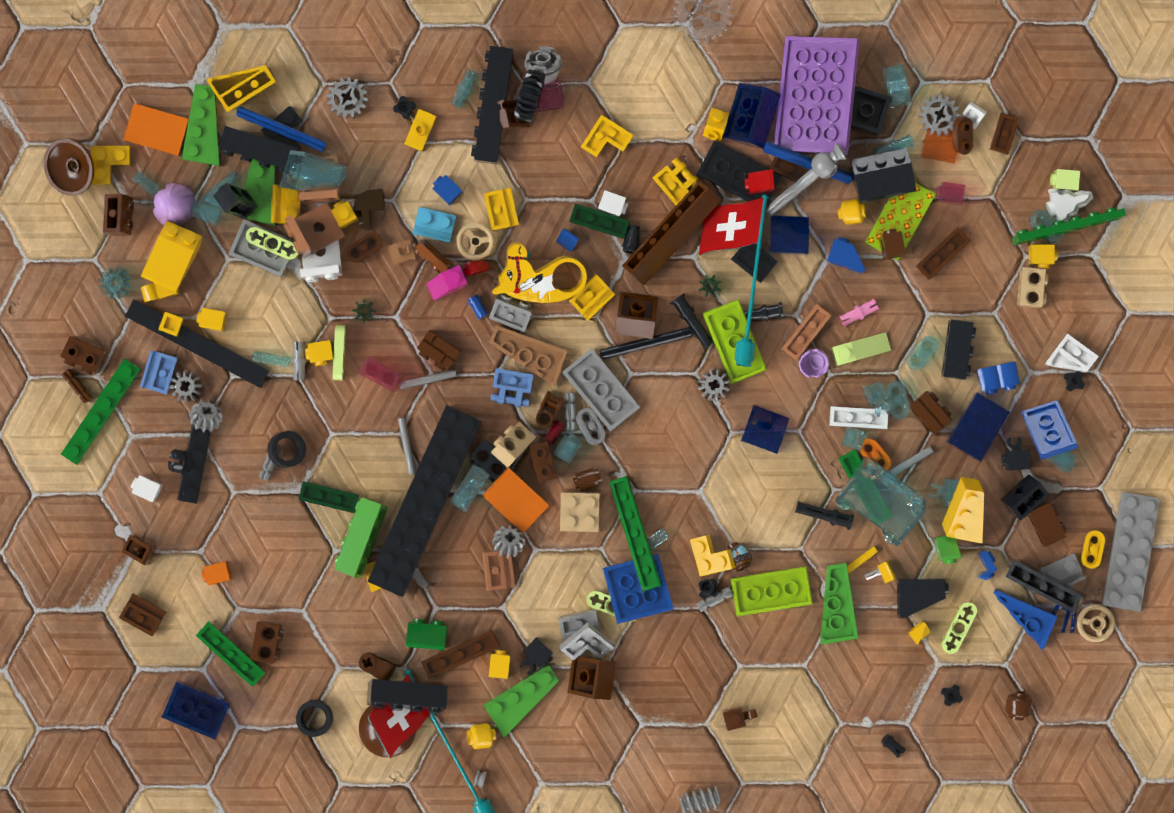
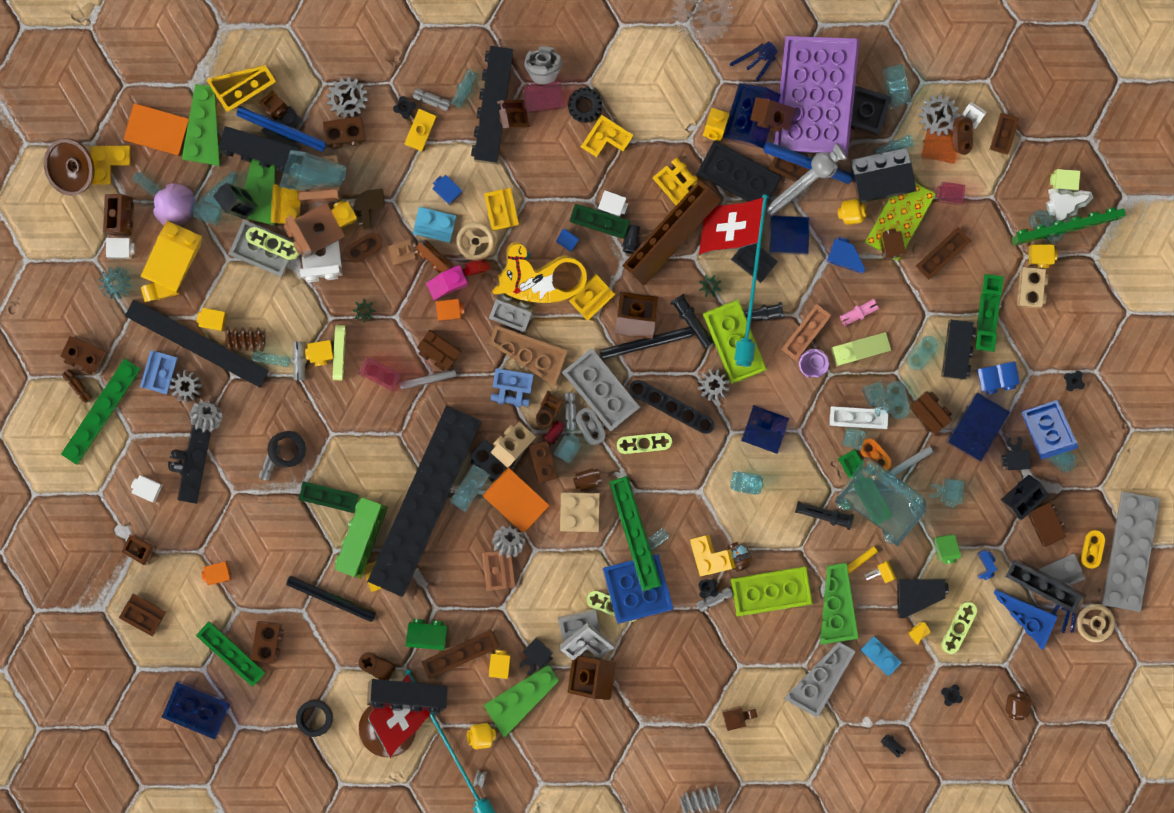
(119, 248): none -> white brick
(171, 324): yellow plate -> none
(245, 339): none -> reddish brown piece
(273, 105): none -> reddish brown bracket
(330, 598): none -> black axle
(344, 126): none -> reddish brown brick
(407, 446): light grey bar -> none
(431, 99): none -> light grey axle
(449, 310): none -> orange brick
(477, 306): blue pin -> none
(529, 95): black gear -> none
(585, 116): none -> black tyre
(657, 437): none -> yellowish green beam
(681, 407): none -> black beam
(746, 482): none -> clear light blue gear
(760, 182): red slope -> none
(766, 52): none -> clear blue plant
(772, 114): none -> reddish brown brick
(821, 680): none -> light grey wing
(880, 656): none -> dark azure plate
(965, 512): yellow wedge -> none
(988, 312): none -> green slope
(1072, 356): white wing -> none

